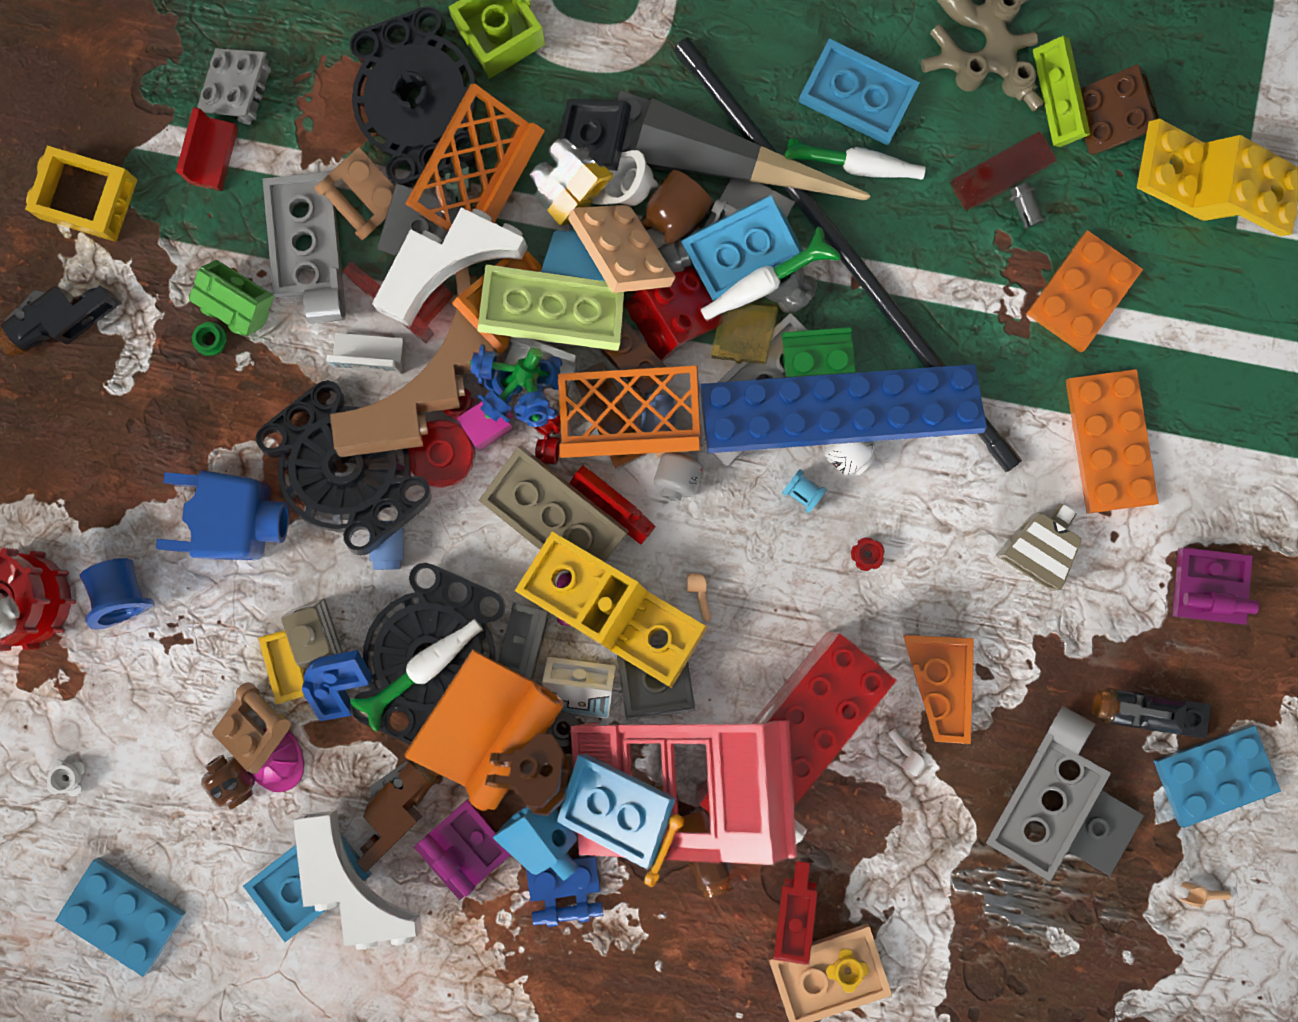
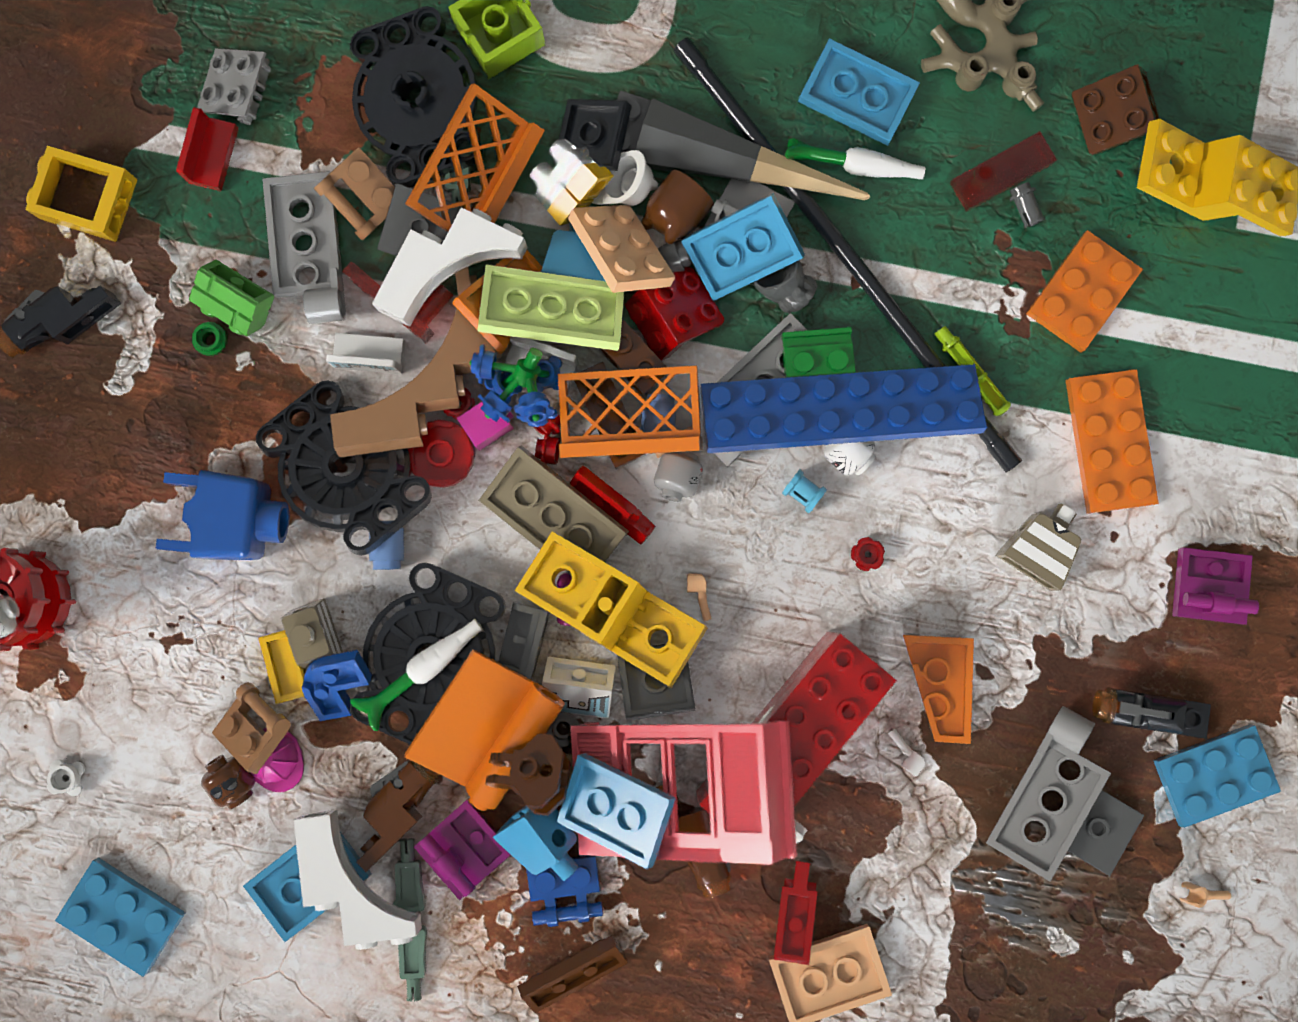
(113, 593): blue piece -> none
(411, 897): none -> sand green piece
(572, 974): none -> reddish brown plate
(675, 822): light orange hinge -> none
(745, 334): clear yellow piece -> none
(767, 278): white piece -> none
(848, 981): yellow plate -> none
(960, 354): none -> lime piece
(1061, 91): lime plate -> none

